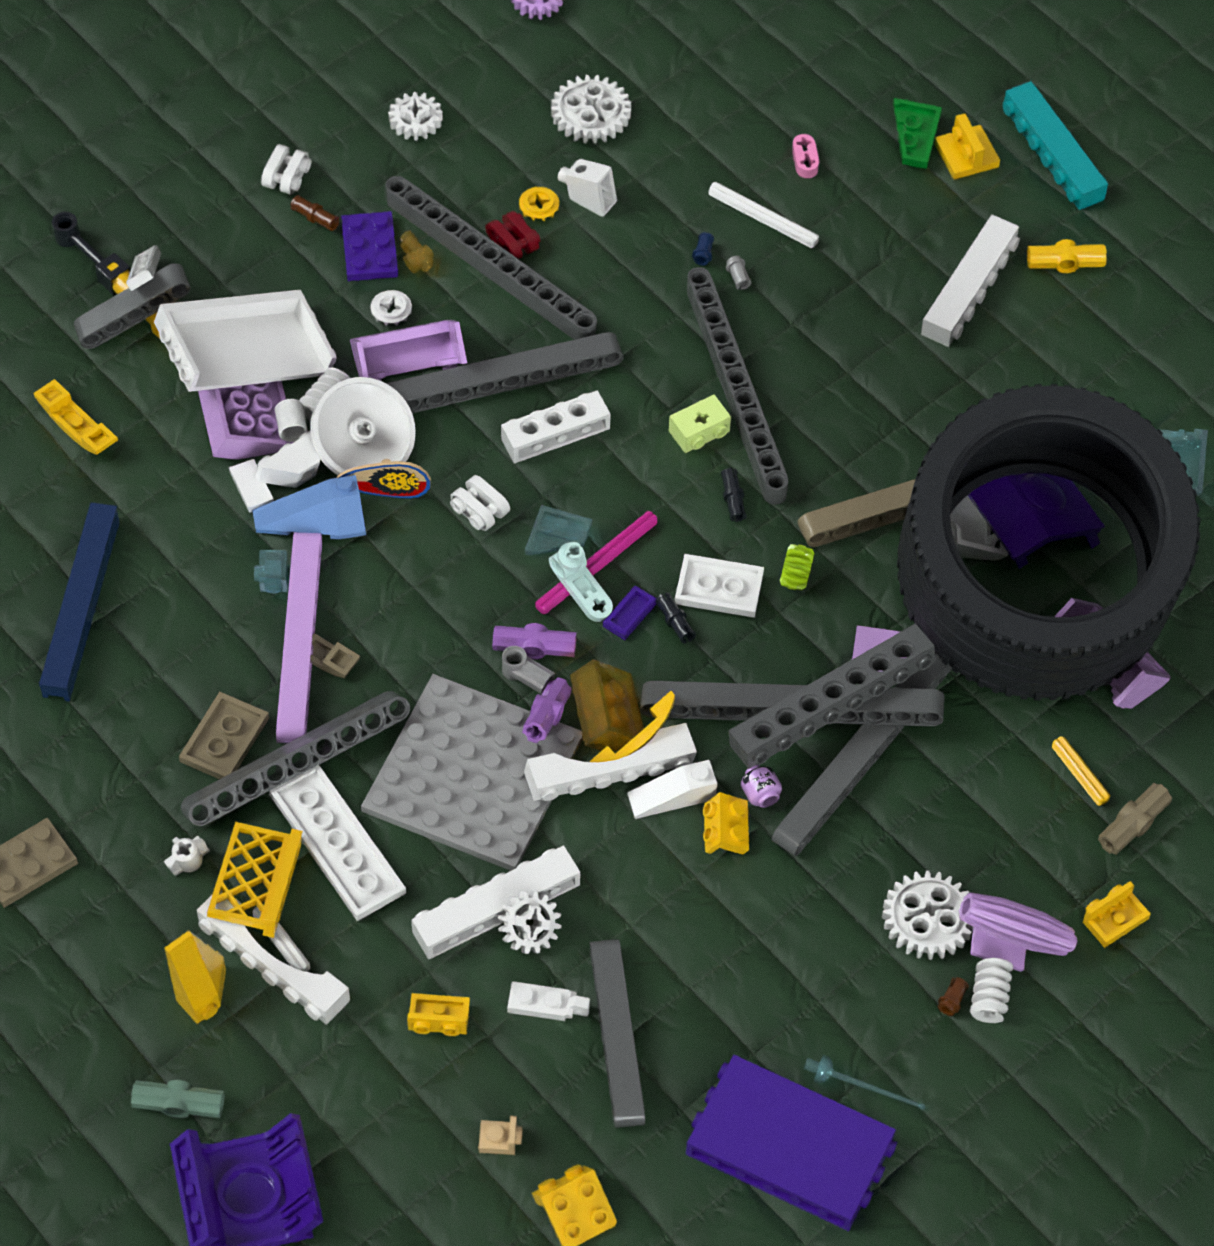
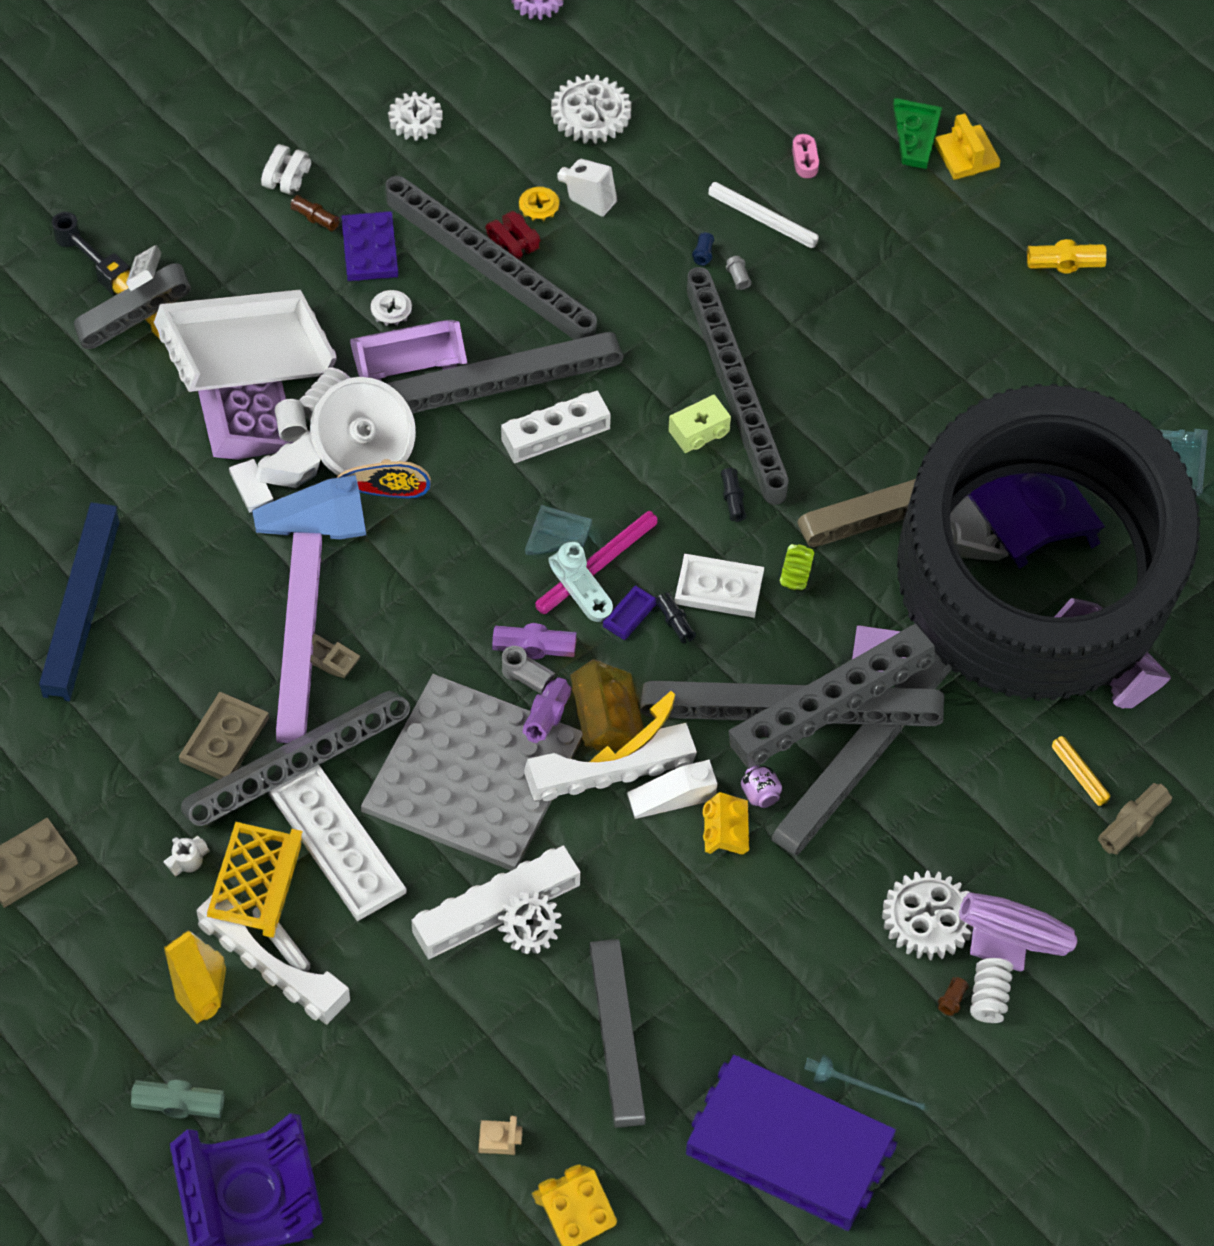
(73, 419): yellow slope -> none
(272, 571): clear light blue brick -> none
(417, 256): clear yellow plate -> none
(438, 1014): yellow bracket -> none
(479, 503): white brick -> none
(546, 1002): white hinge -> none
(970, 281): white brick -> none
(1055, 145): teal brick -> none
(1115, 914): yellow bracket -> none

